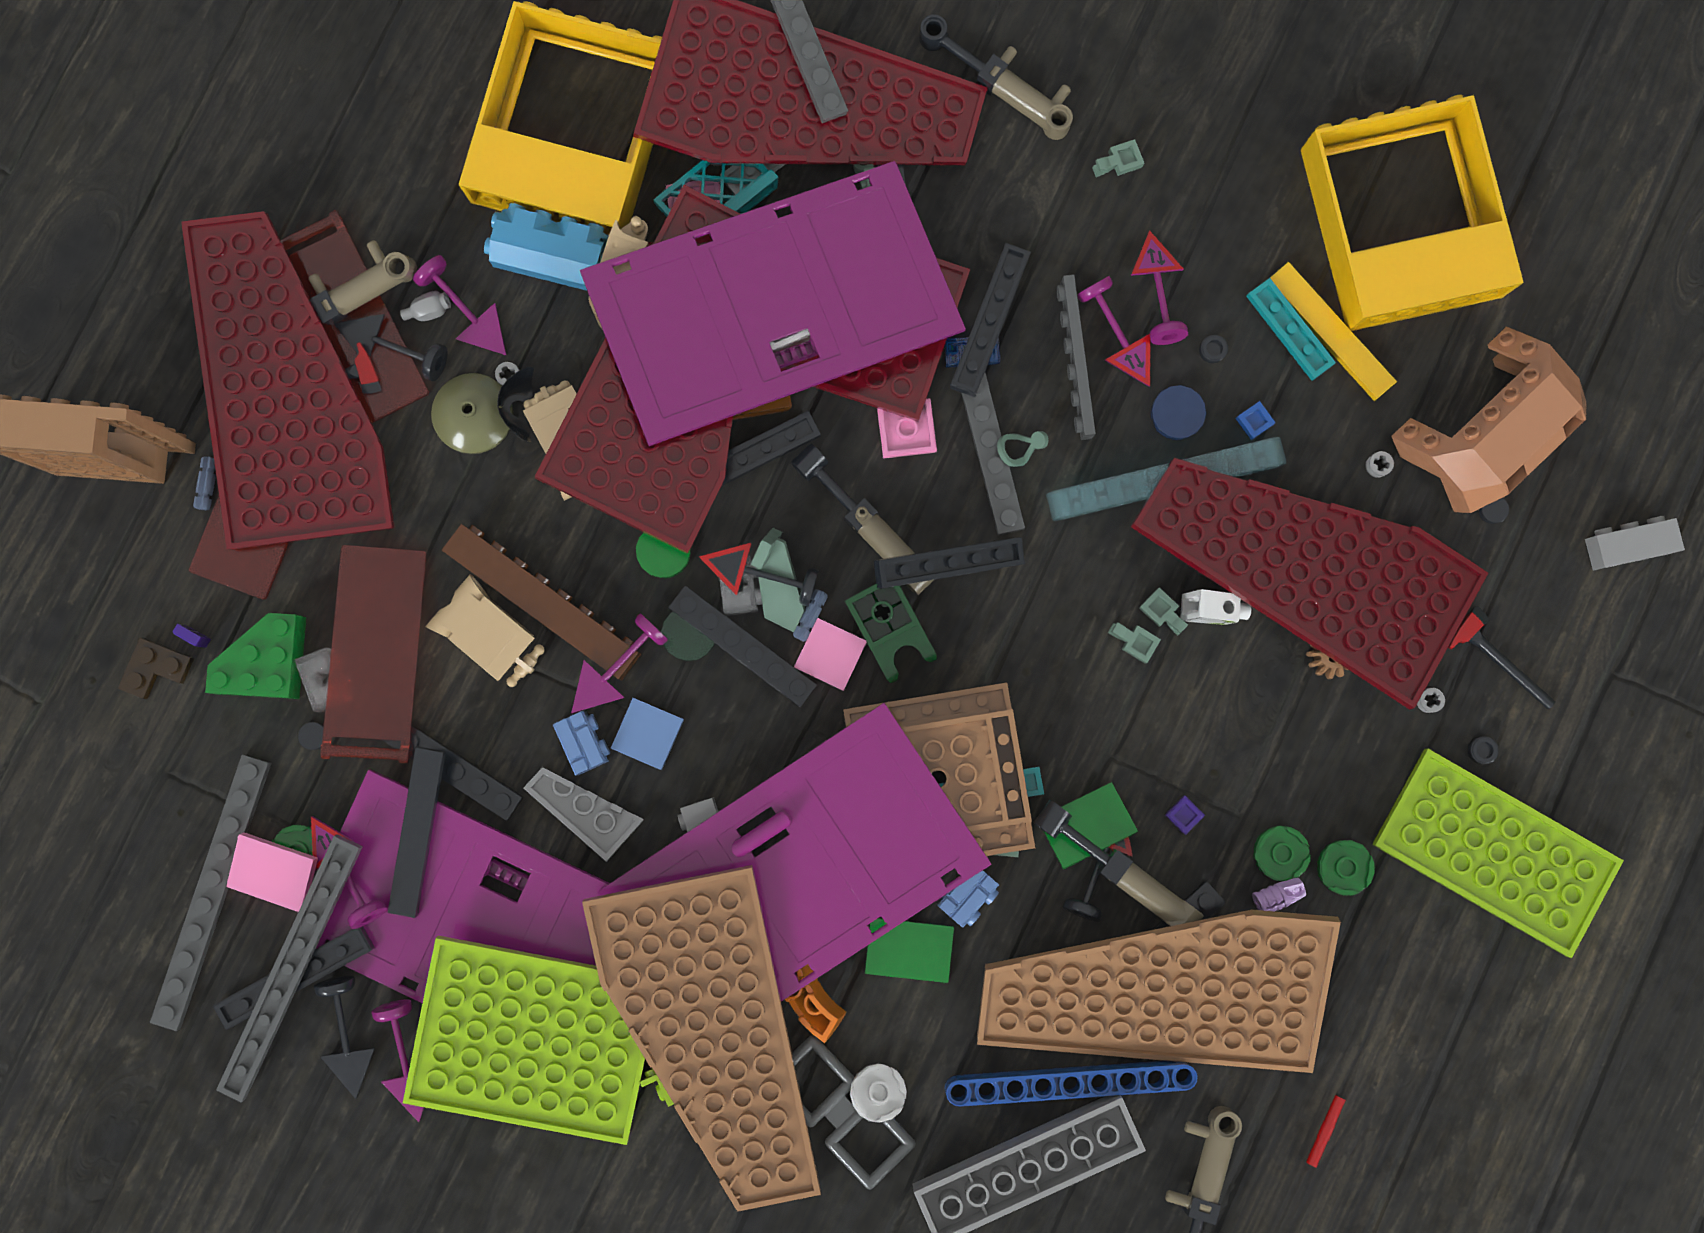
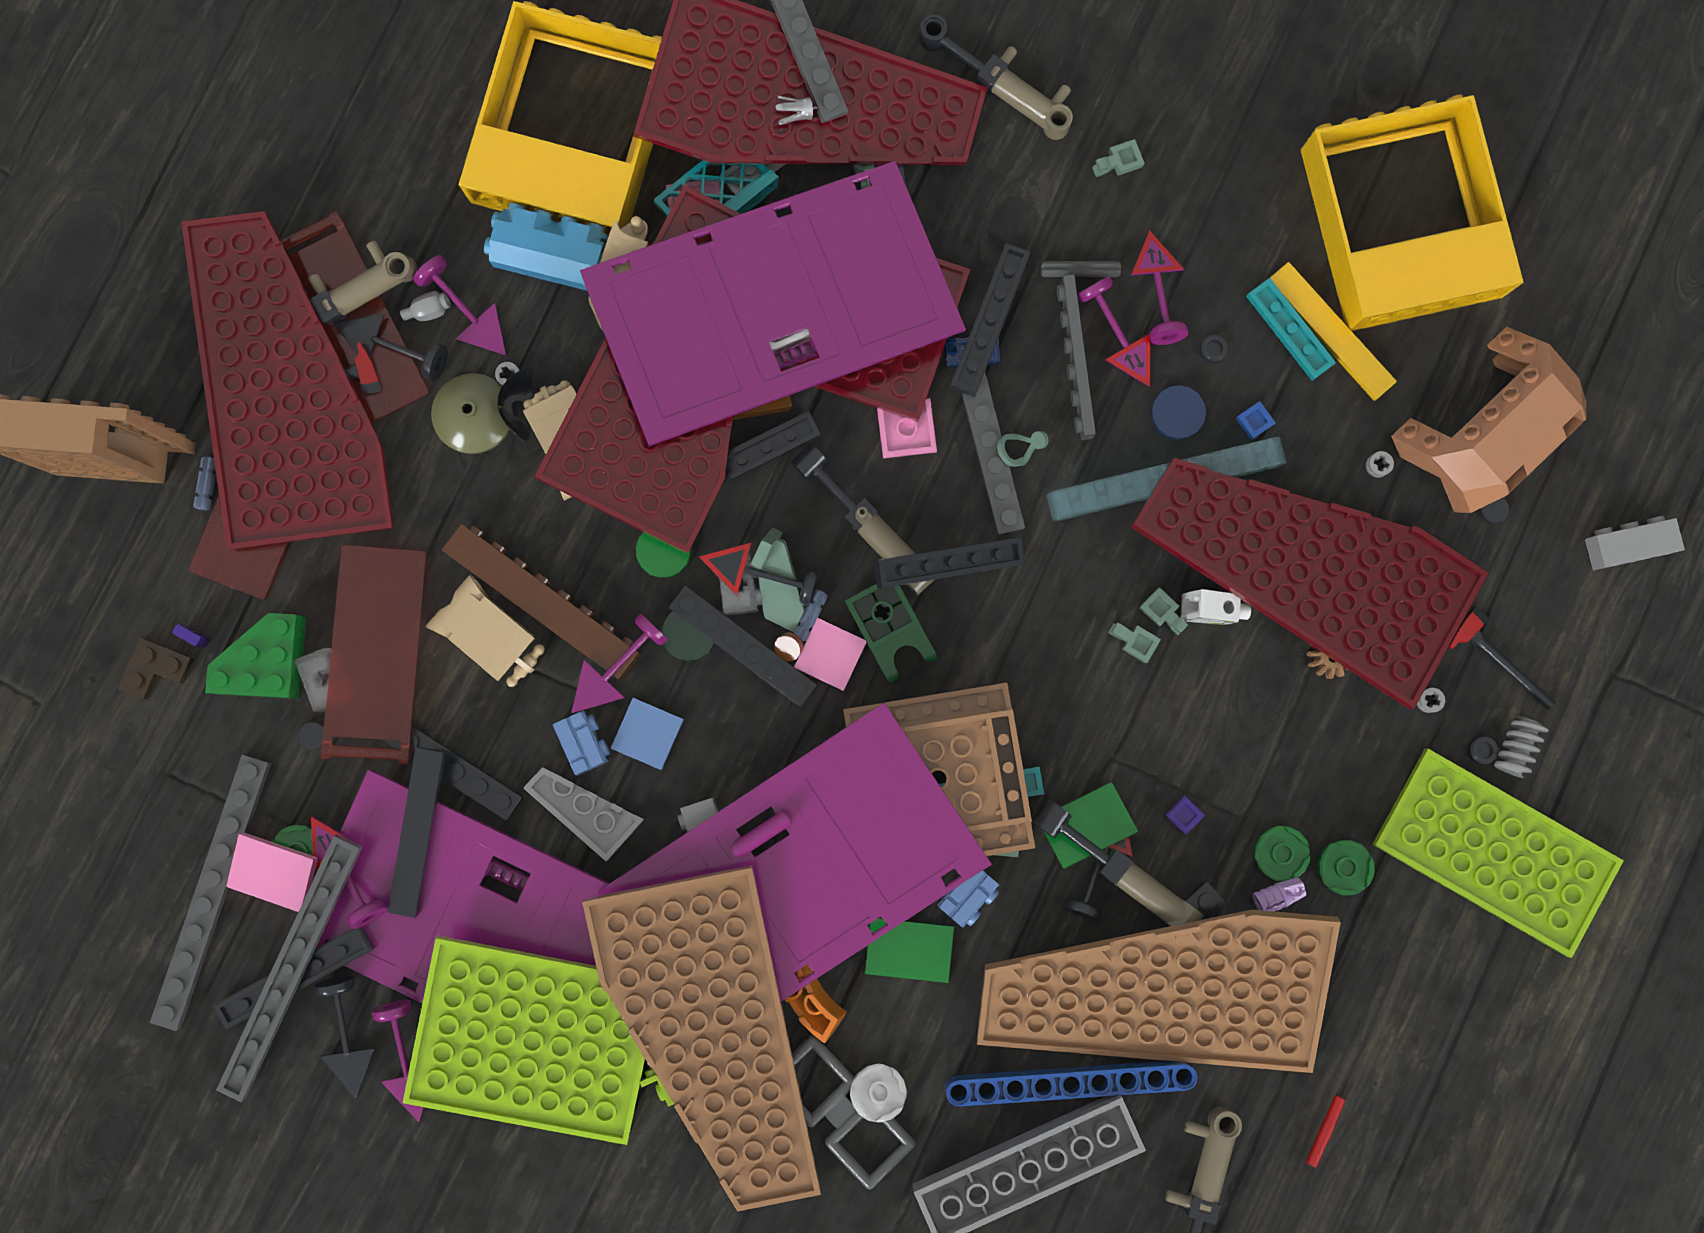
(788, 646): none -> tile
(801, 106): none -> flat silver piece
(1081, 268): none -> dark grey axle
(1520, 747): none -> light grey piece

